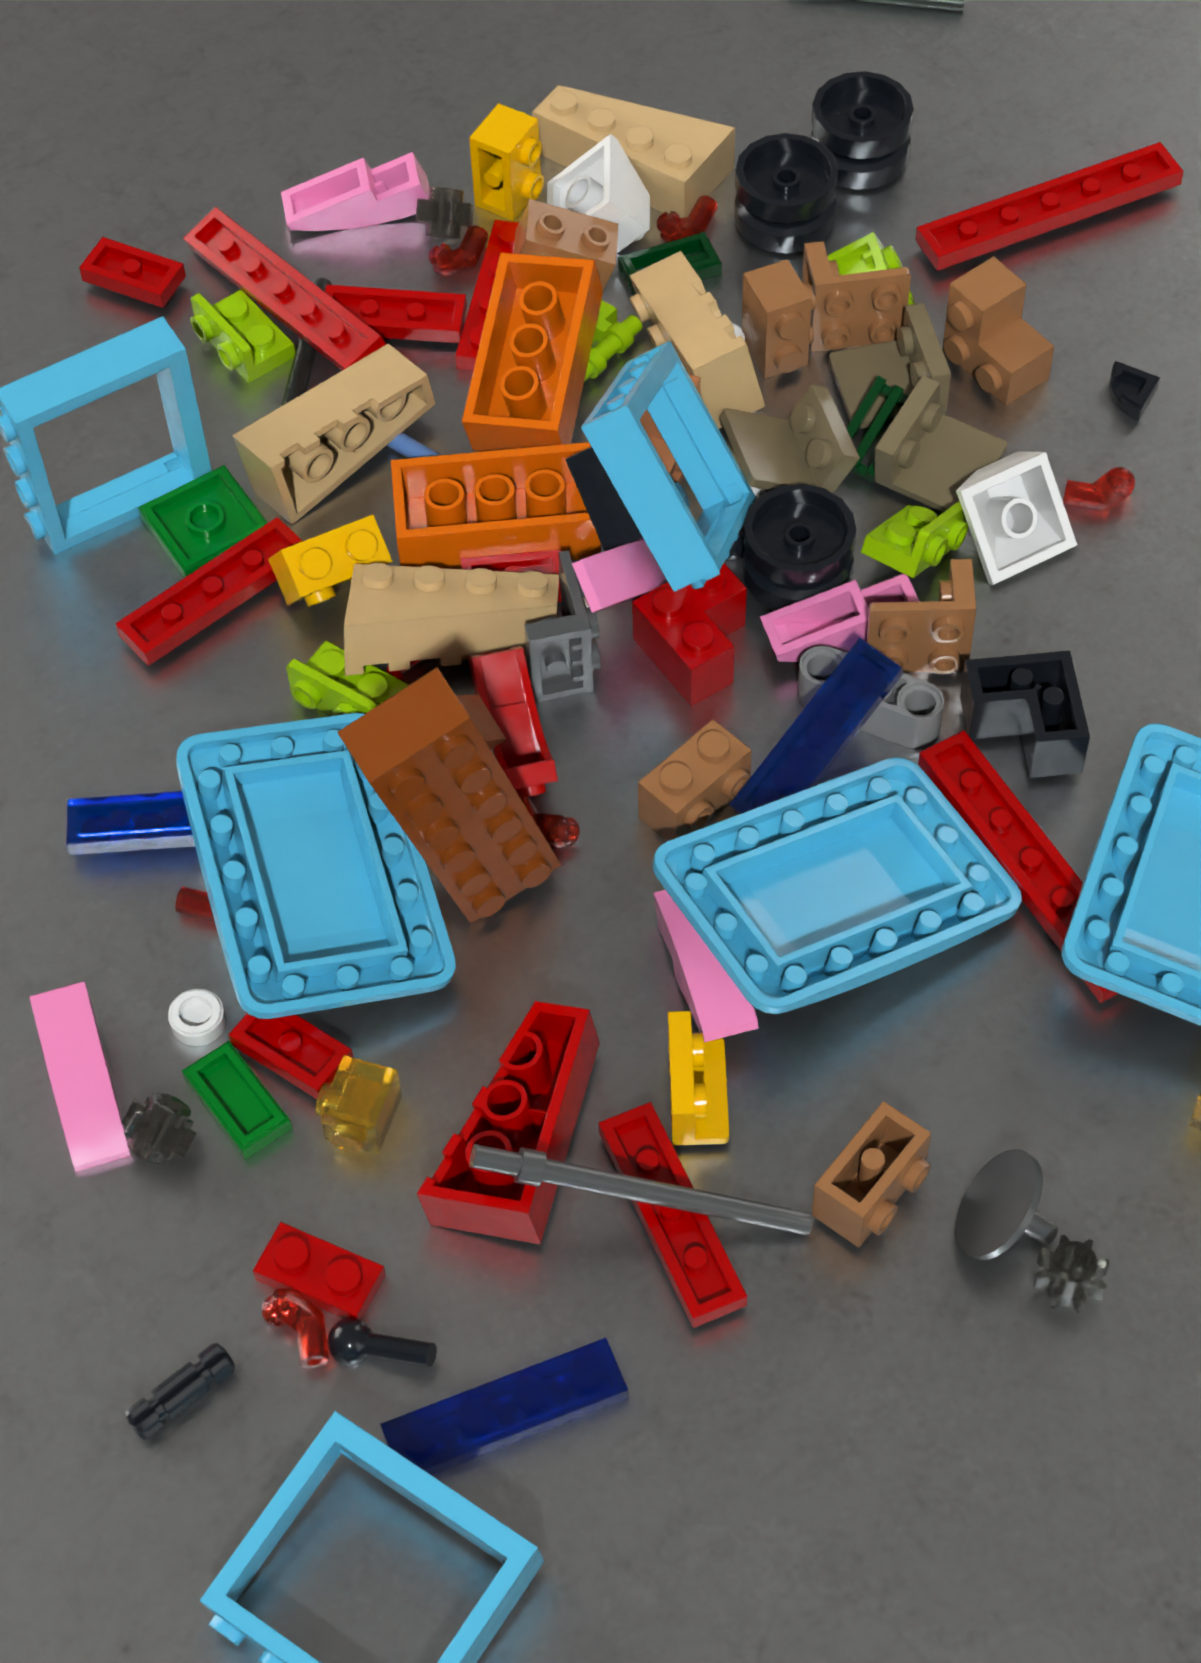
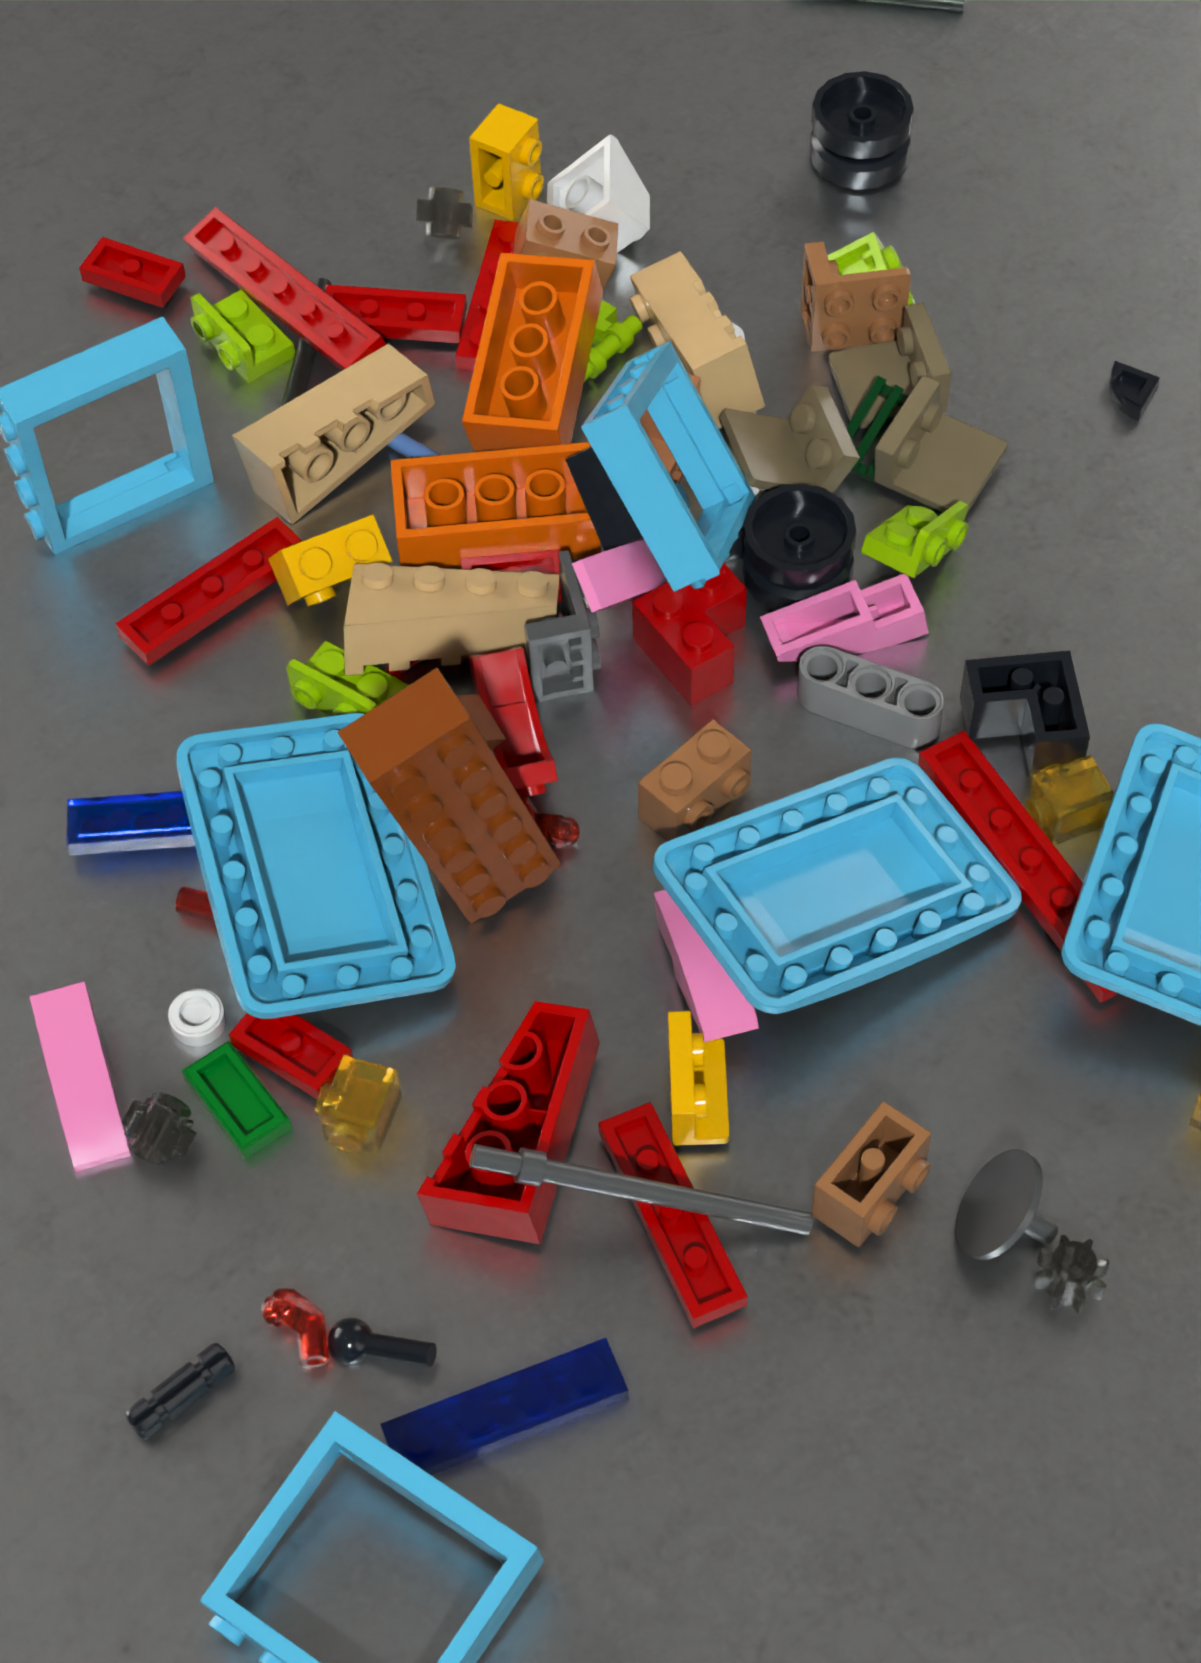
(201, 519): green tile -> none
(320, 1272): red plate -> none
(356, 196): bright pink slope -> none
(450, 262): clear red arm -> none
(670, 151): tan wedge -> none
(698, 220): clear red arm -> none
(704, 263): dark green tile -> none
(777, 318): medium nougat brick -> none
(785, 192): black wheel -> none
(822, 728): clear blue plate -> none
(929, 633): medium nougat bracket -> none
(989, 335): medium nougat brick -> none
(1015, 514): white slope -> none
(1048, 206): red plate -> none
(1069, 799): none -> clear yellow brick
(1103, 493): clear red arm -> none

